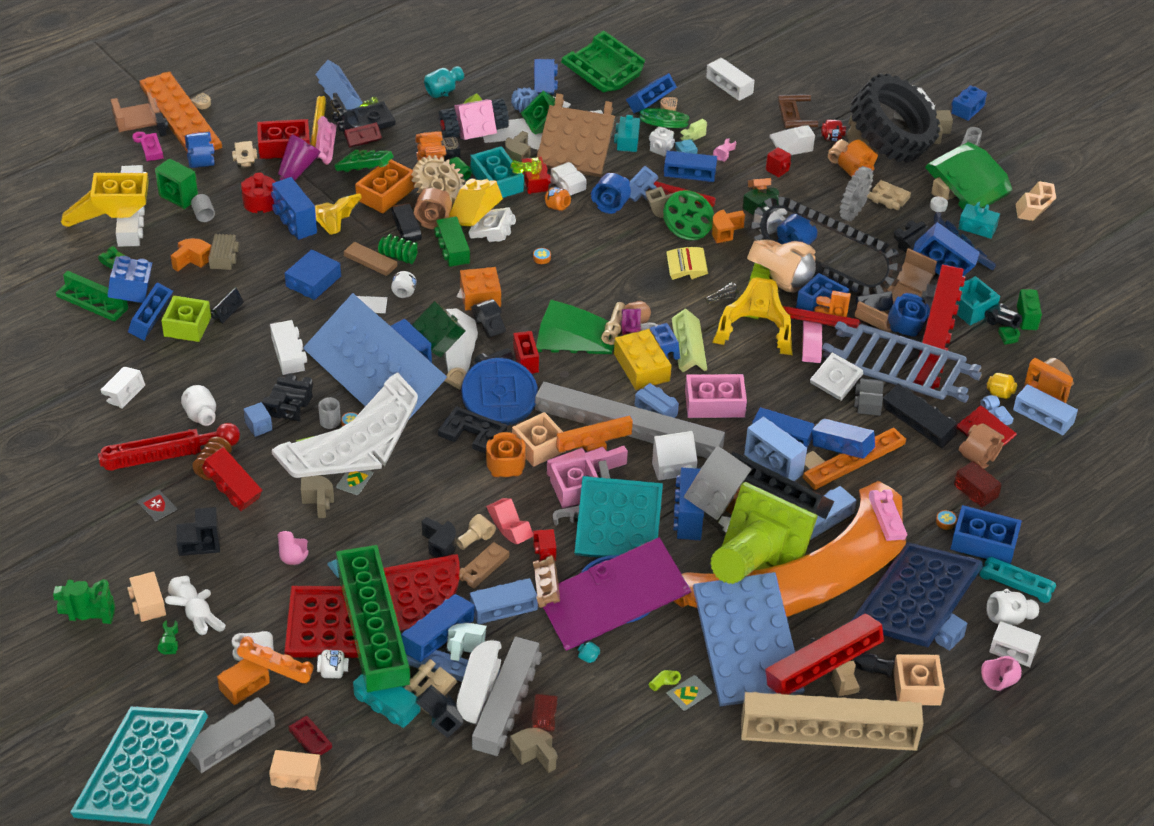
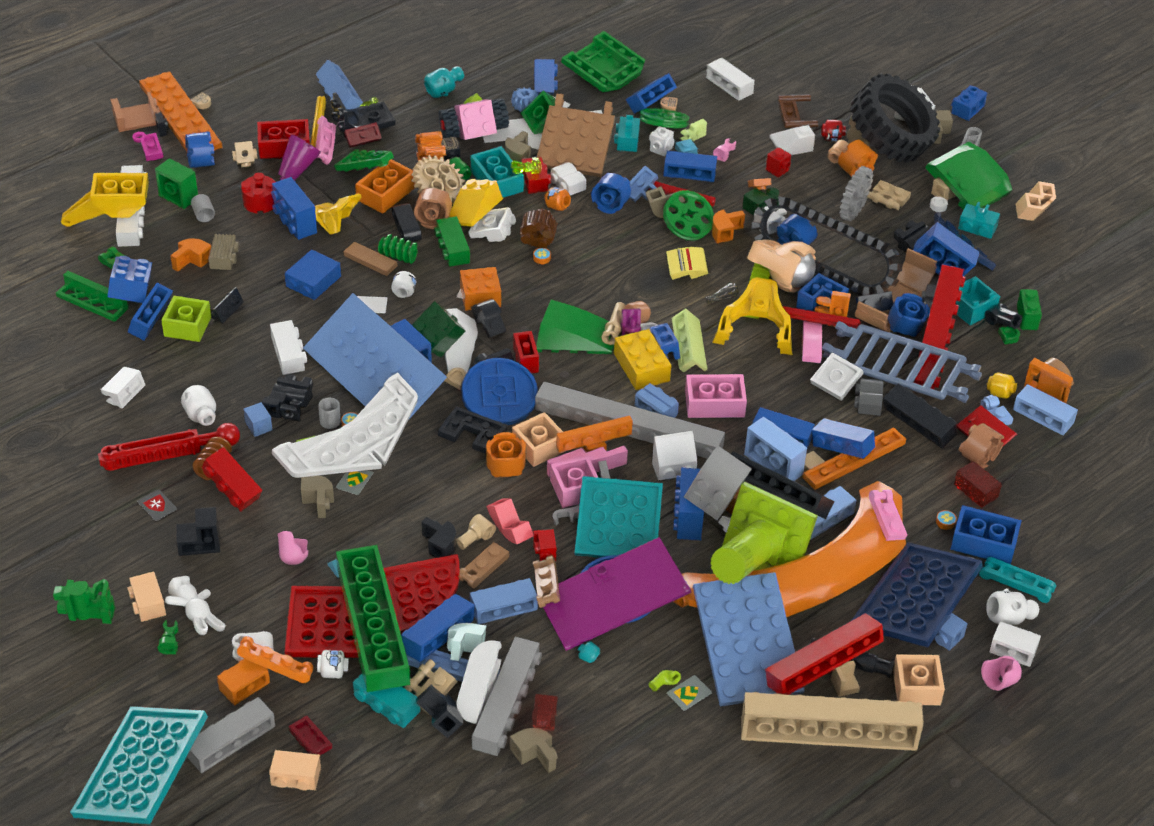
(538, 228): none -> reddish brown brick

